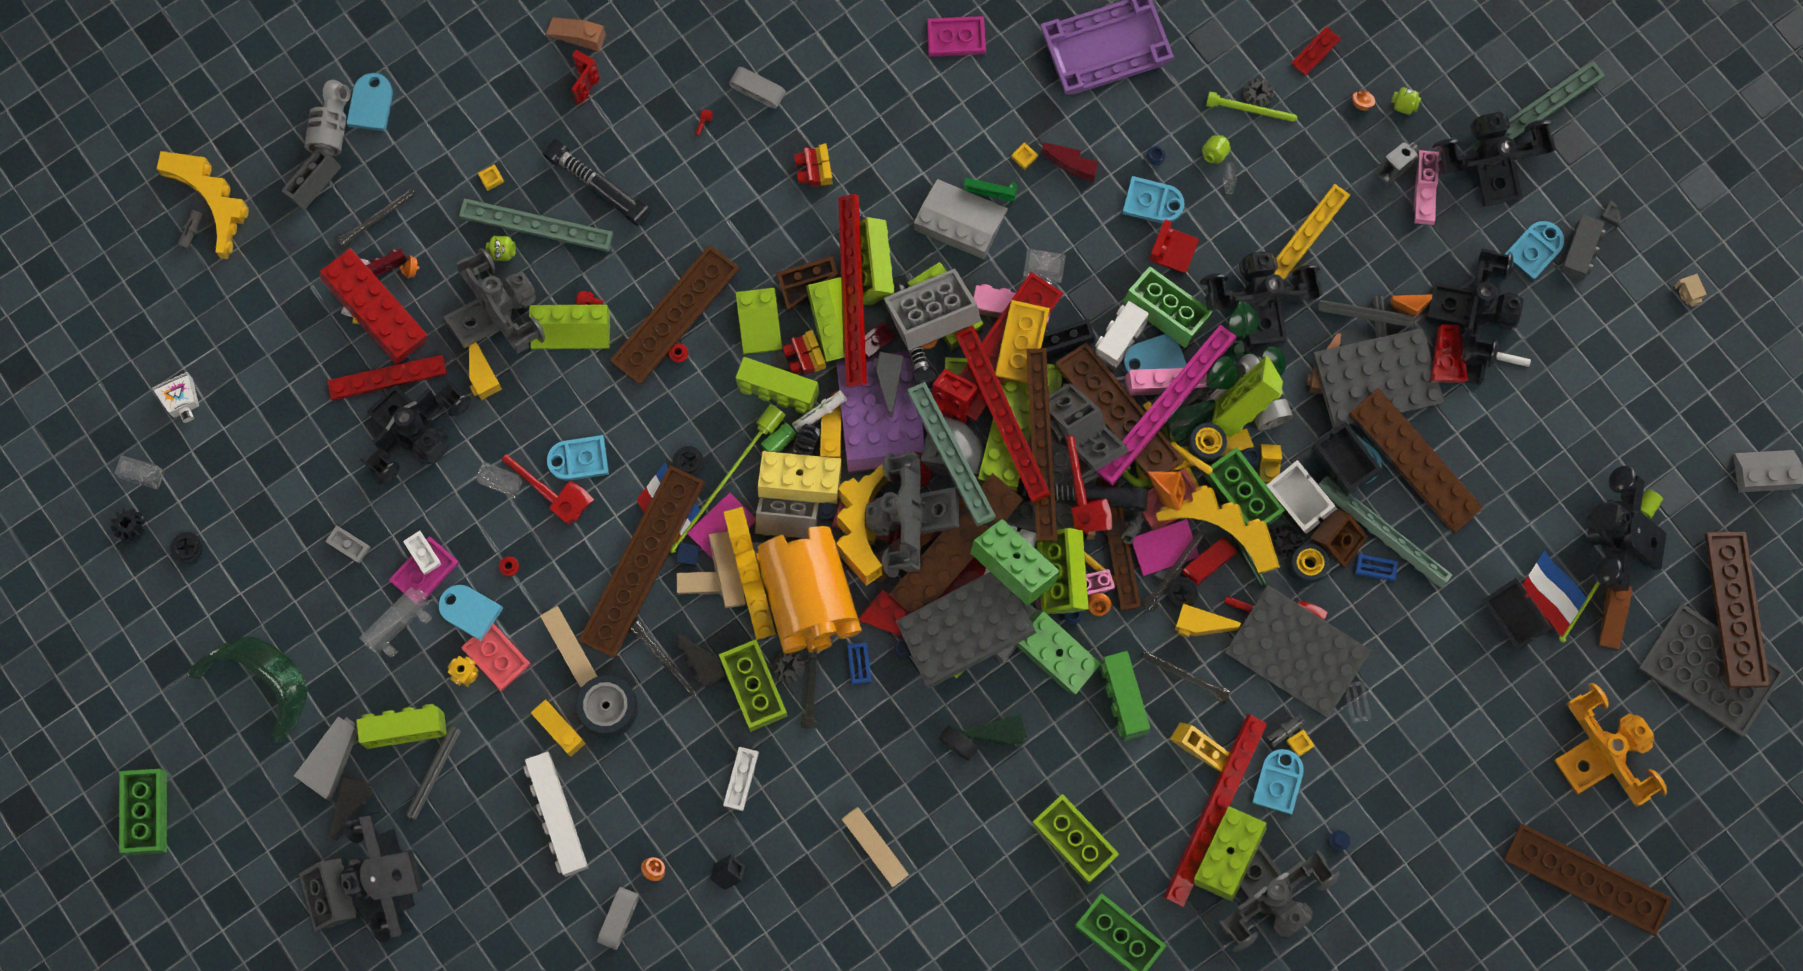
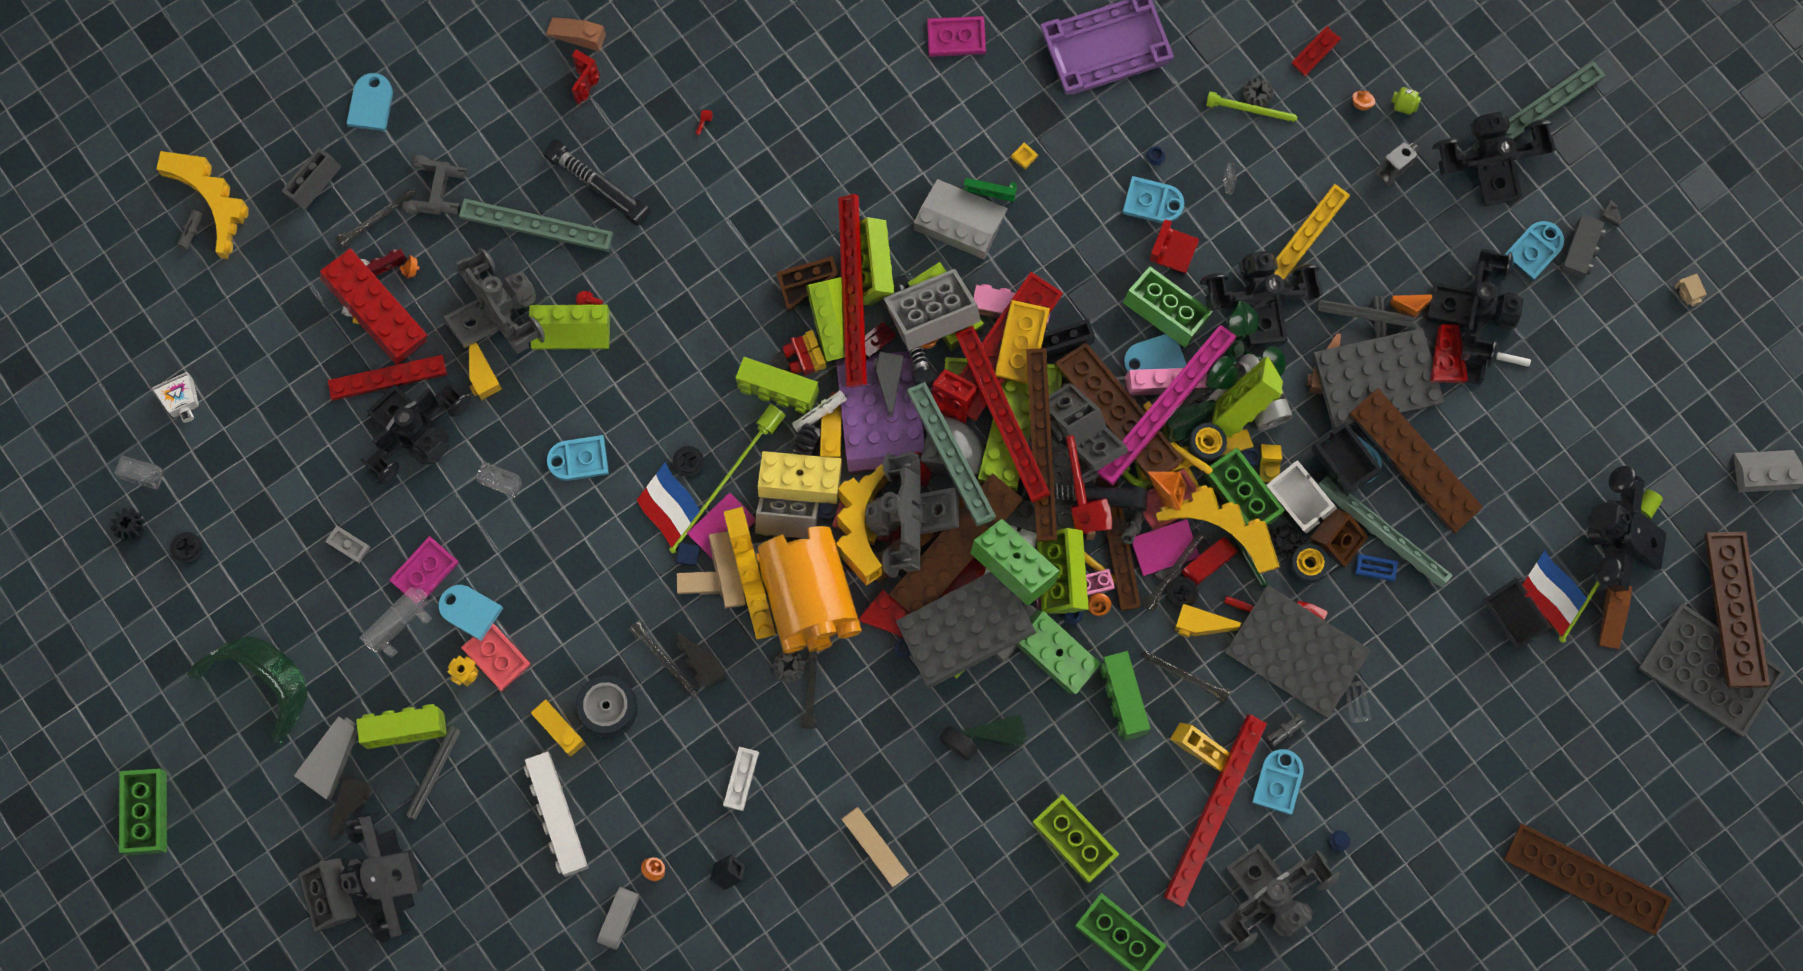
(327, 123): light grey cylinder -> none
(422, 552): white plate -> none
(442, 171): none -> dark grey connector
(491, 177): yellow tile -> none
(501, 248): lime head -> none
(509, 572): red plate -> none
(567, 504): red piece -> none
(568, 646): tan slope -> none
(642, 561): reddish brown plate -> none
(674, 315): reddish brown plate -> none
(678, 358): red plate -> none
(747, 667): lime brick -> none
(757, 87): light grey beam -> none
(759, 321): lime slope -> none
(779, 439): bright green piece -> none
(818, 166): red hips -> none
(861, 680): blue tile -> none
(1045, 265): clear brick -> none
(1070, 161): dark red slope -> none
(1119, 335): white piece -> none
(1216, 149): lime head -> none
(1225, 872): lime brick -> none
(1300, 743): yellow tile -> none
(1426, 187): bright pink slope -> none
(1607, 751): light orange piece -> none

